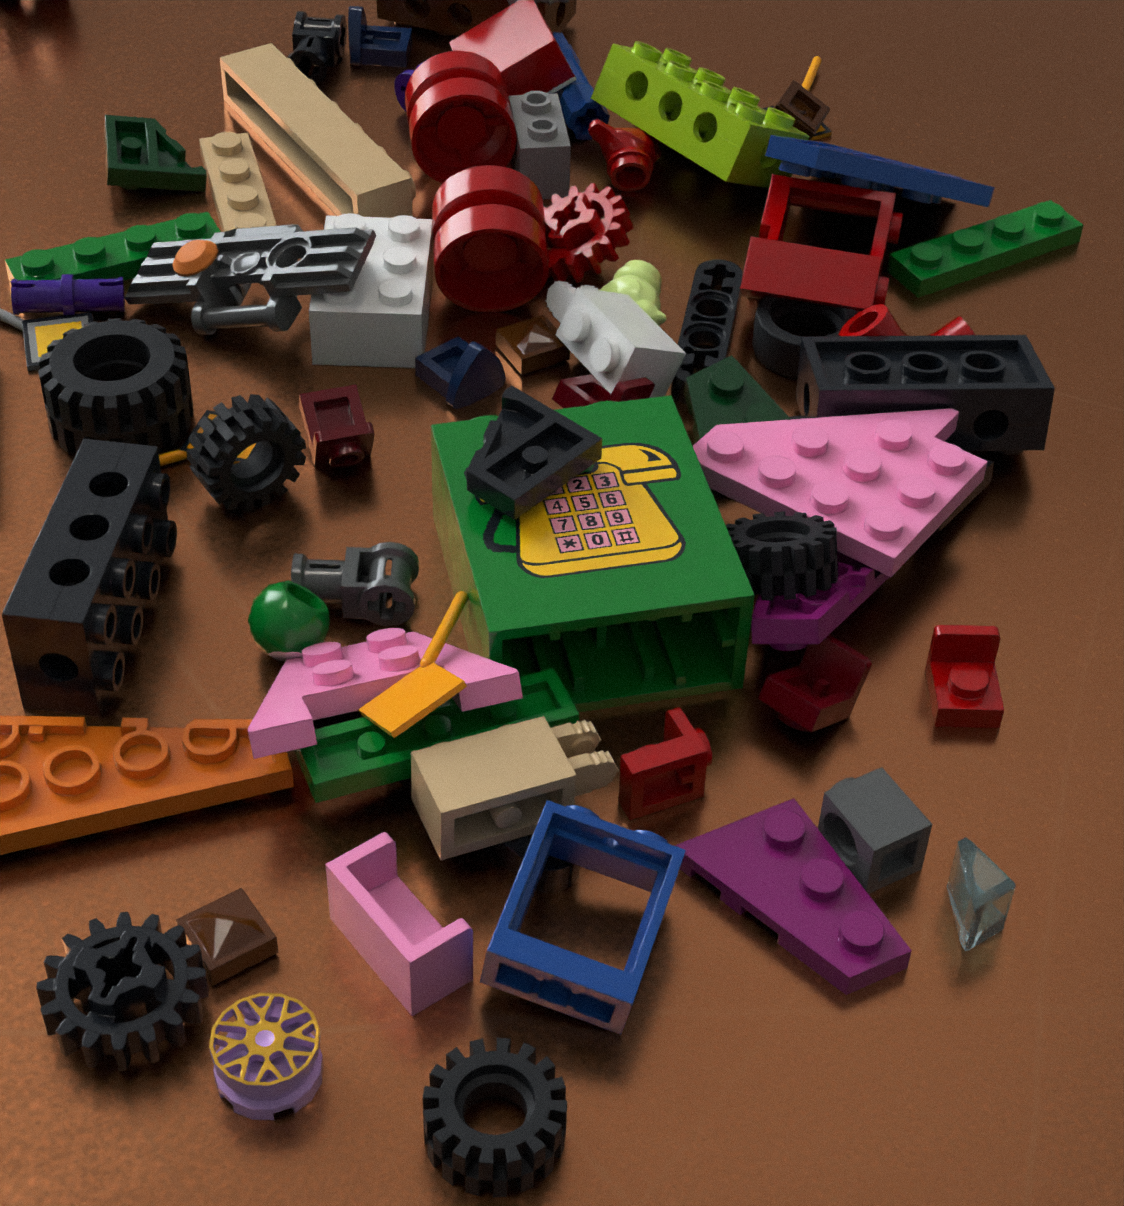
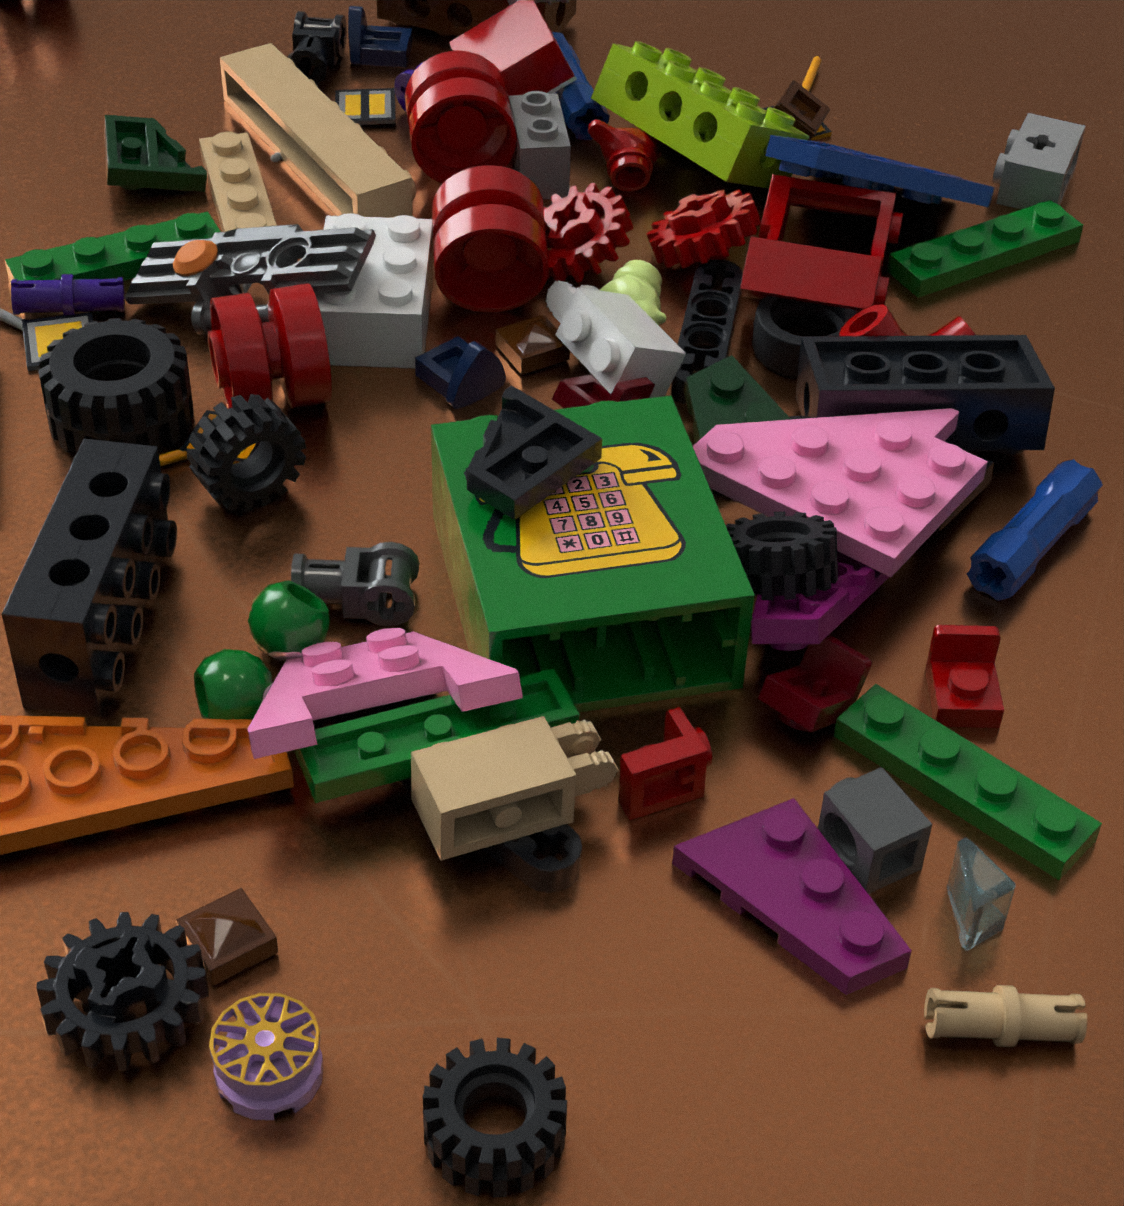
(231, 685): none -> green piece
(286, 348): none -> red wheel
(336, 426): dark red bracket -> none
(364, 107): none -> piece
(394, 928): bright pink panel -> none
(421, 689): light orange piece -> none
(561, 977): blue window -> none
(703, 228): none -> red gear
(968, 781): none -> green plate
(1005, 1016): none -> tan pin
(1012, 553): none -> blue axle
(1038, 161): none -> light grey brick

